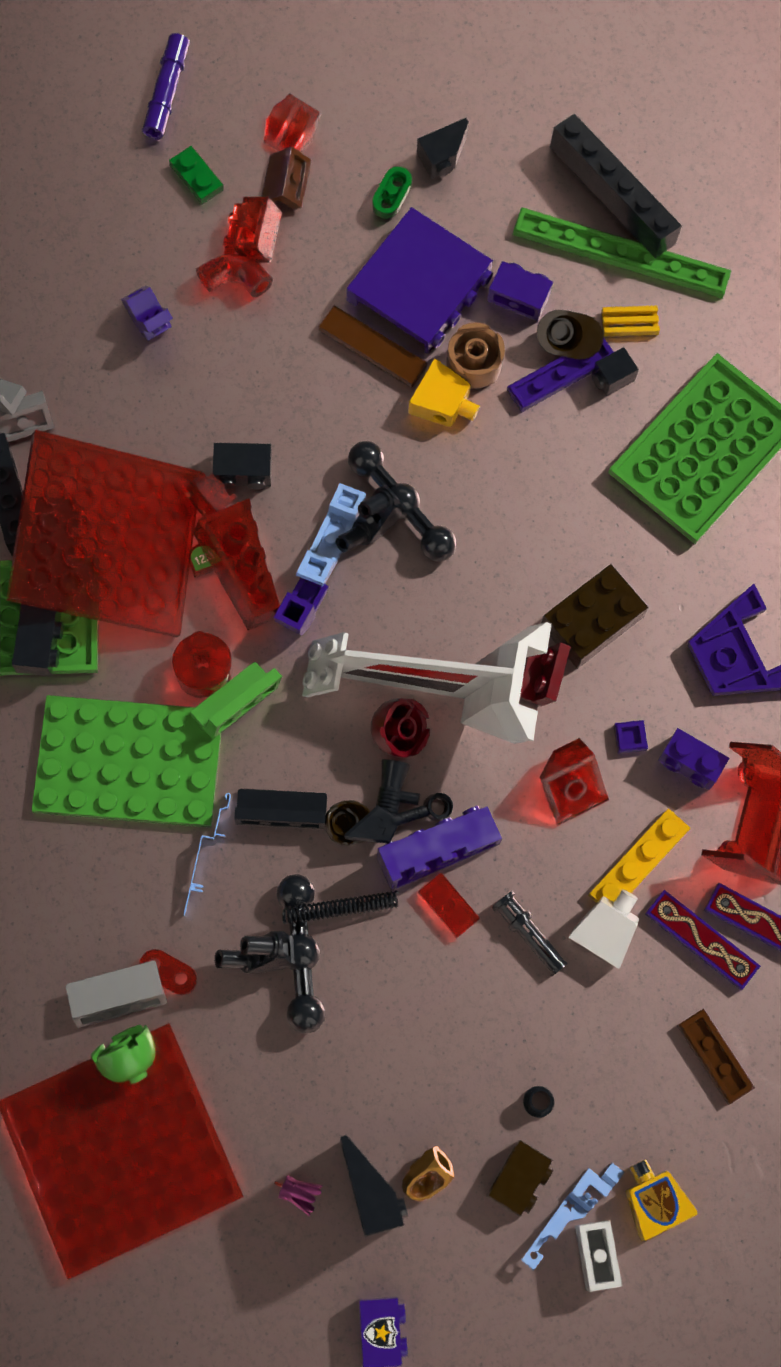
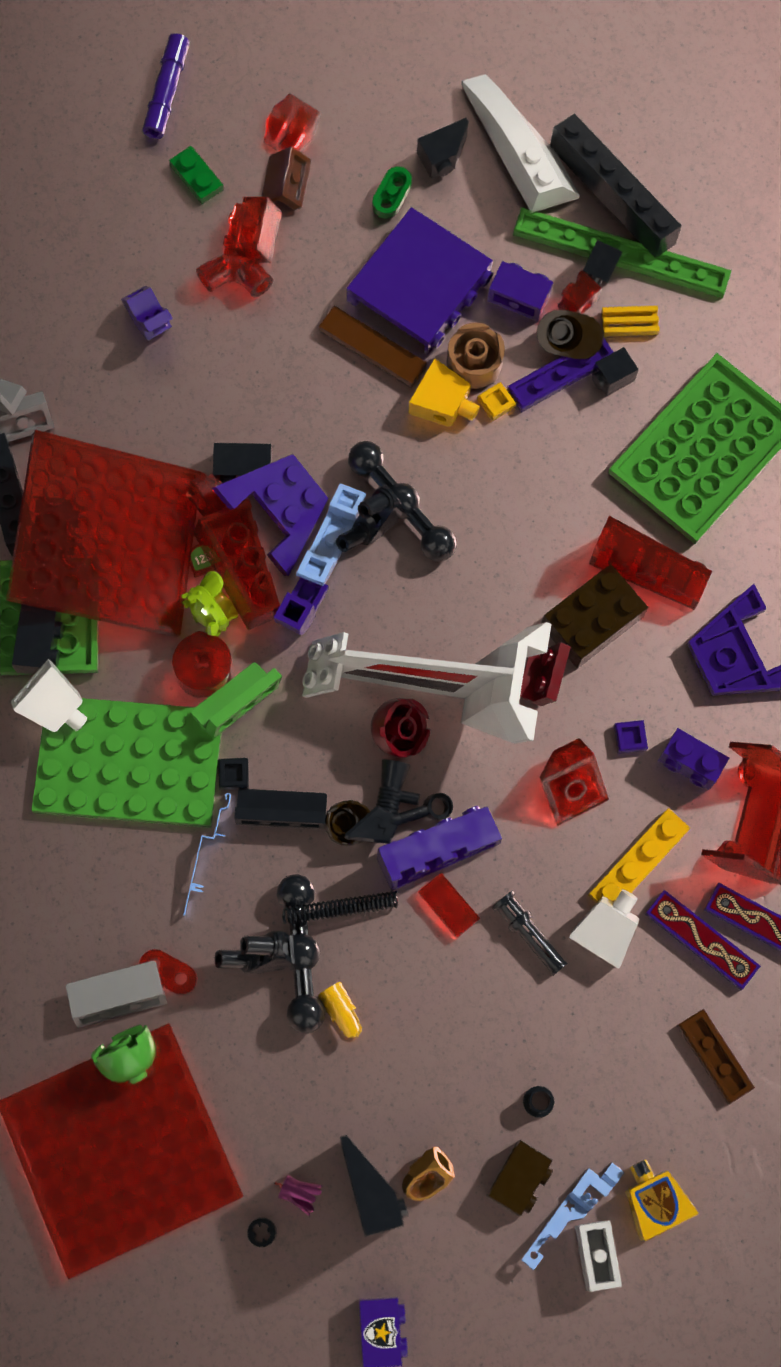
(50, 700): none -> white torso
(210, 604): none -> lime hair
(233, 773): none -> black tile
(252, 1234): none -> black bush
(287, 497): none -> dark purple wing
(341, 1009): none -> yellow hinge
(496, 401): none -> yellow tile
(523, 150): none -> white wedge
(581, 295): none -> clear red brick
(602, 262): none -> black brick
(650, 564): none -> clear red wedge

